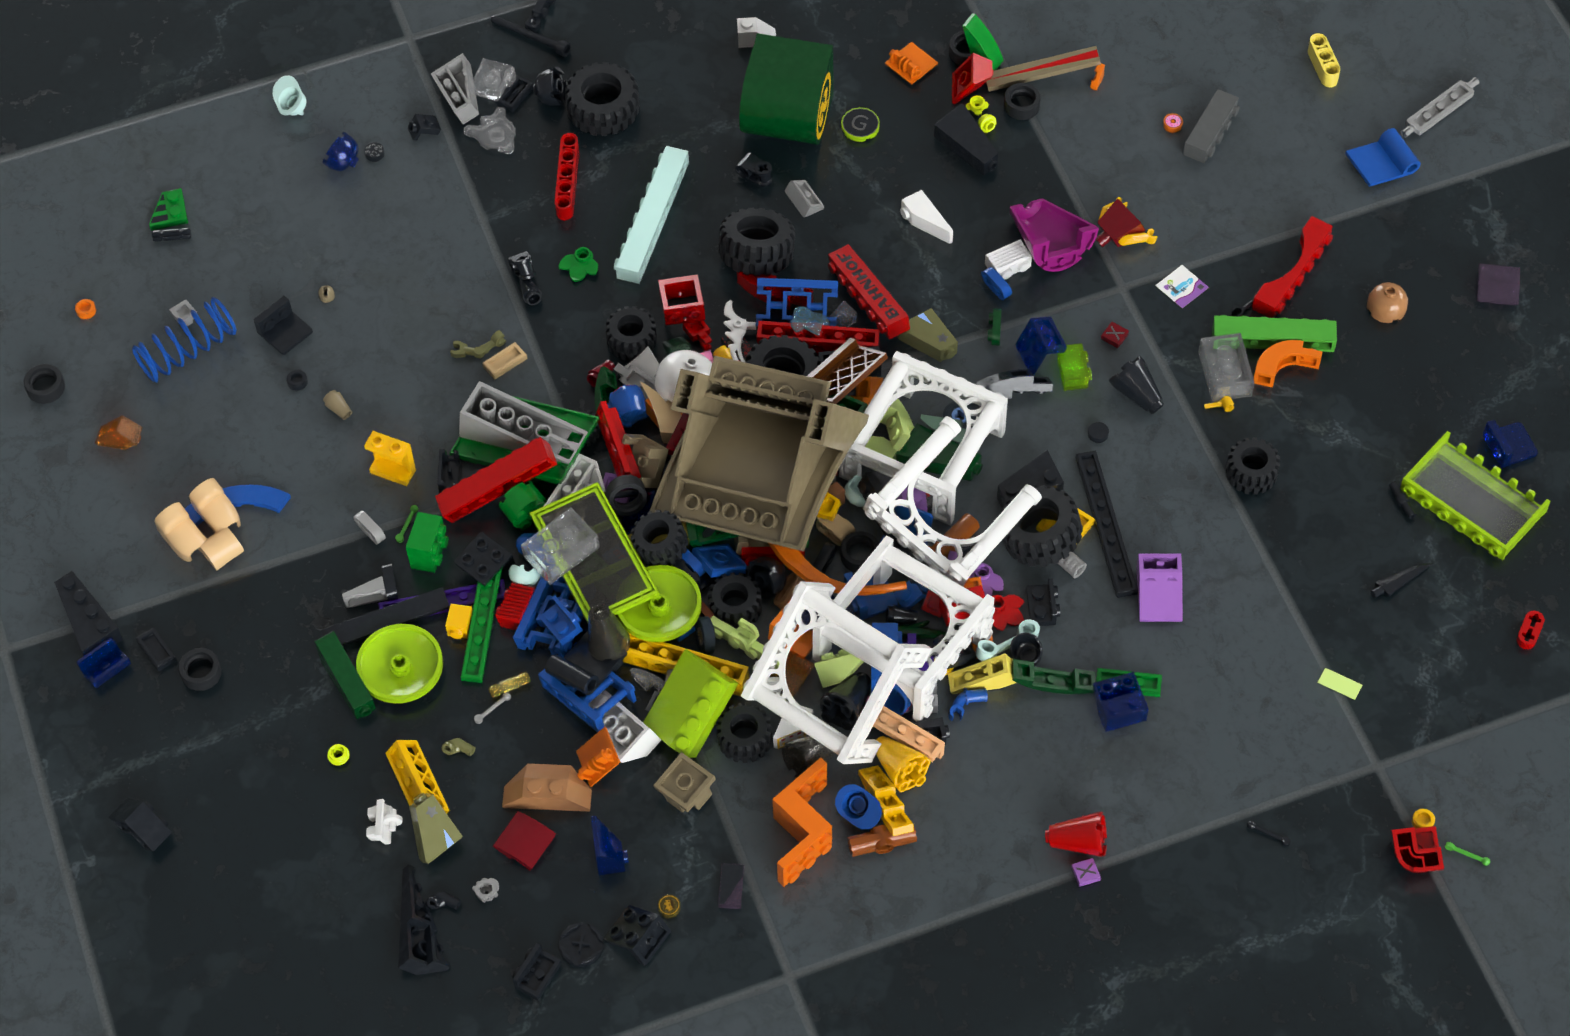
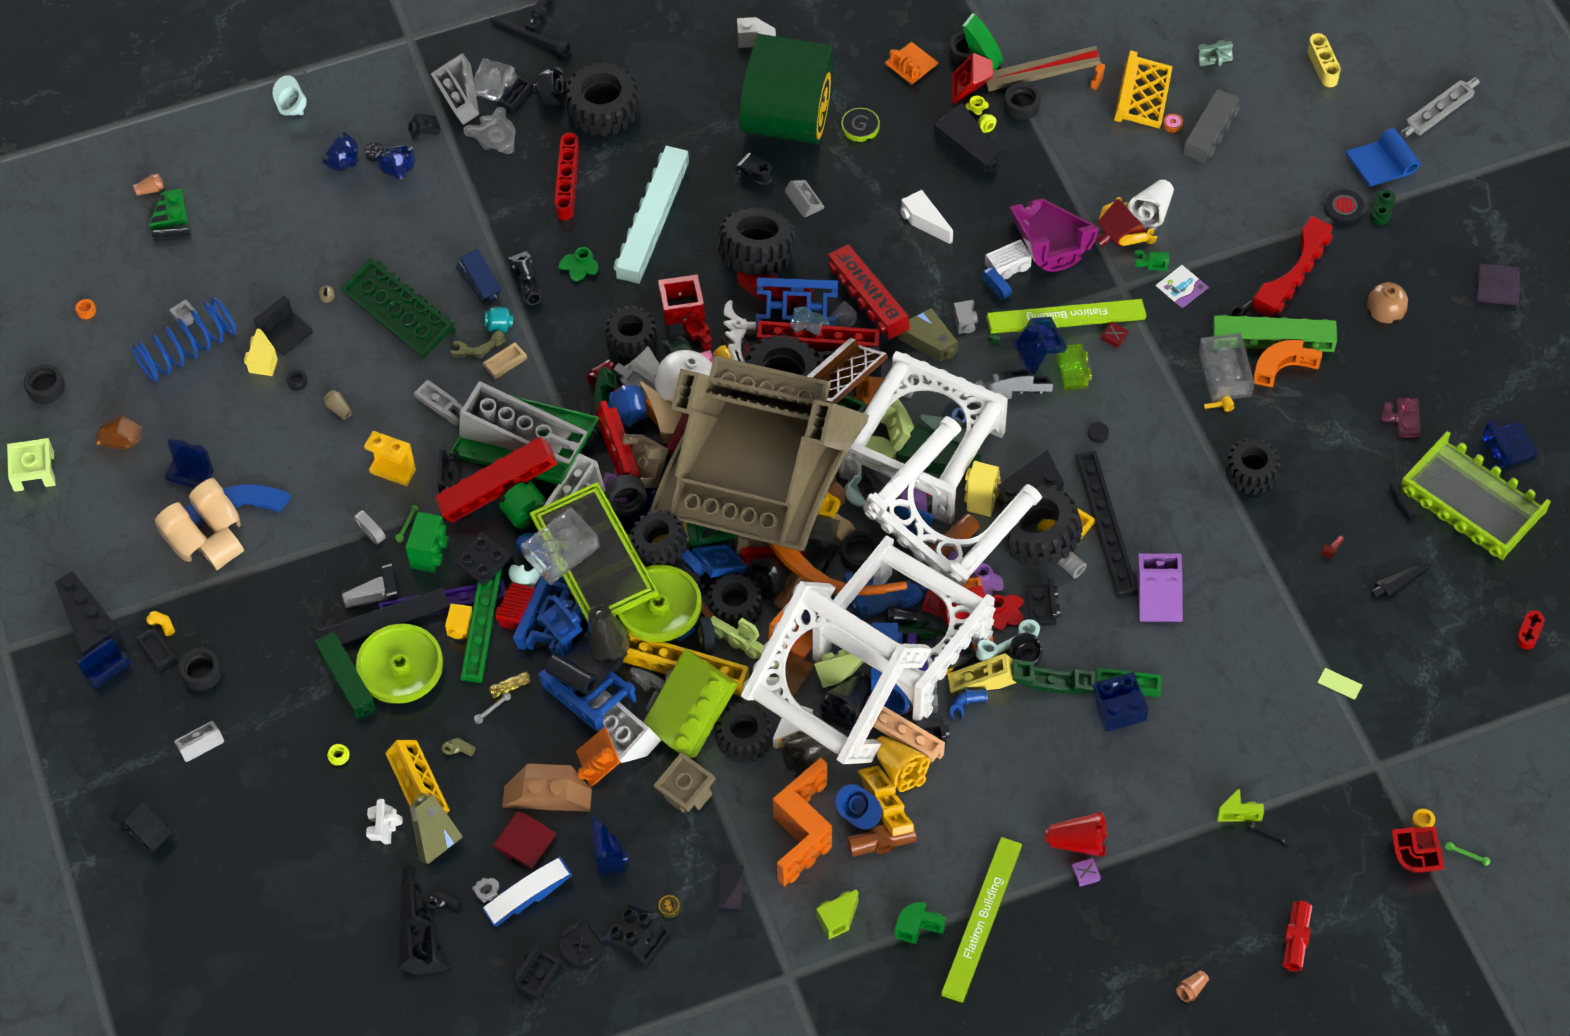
(30, 461): none -> yellowish green panel
(149, 185): none -> nougat cone
(159, 618): none -> yellow arm
(189, 465): none -> clear blue bracket
(199, 741): none -> slope
(261, 356): none -> light yellow slope
(396, 161): none -> clear blue cylinder
(398, 307): none -> dark green bracket
(438, 401): none -> light grey hinge
(479, 276): none -> dark blue slope
(498, 319): none -> teal head
(527, 890): none -> white slope
(824, 531): none -> clear smoke bracket
(838, 914): none -> lime slope
(914, 918): none -> green brick
(965, 316): none -> light grey brick
(981, 920): none -> lime tile
(982, 488): none -> light yellow wedge
(1068, 315): none -> lime tile
(1126, 91): none -> yellow fence
(1138, 385): black cone -> none
(1152, 204): none -> white cone
(1154, 261): none -> green plate
(1192, 986): none -> nougat cone
(1215, 53): none -> sand green hips
(1234, 811): none -> lime slope
(1297, 936): none -> red piece
(1328, 550): none -> clear red hand
(1344, 206): none -> tile
(1383, 205): none -> dark green plate
(1406, 415): none -> clear pink plate

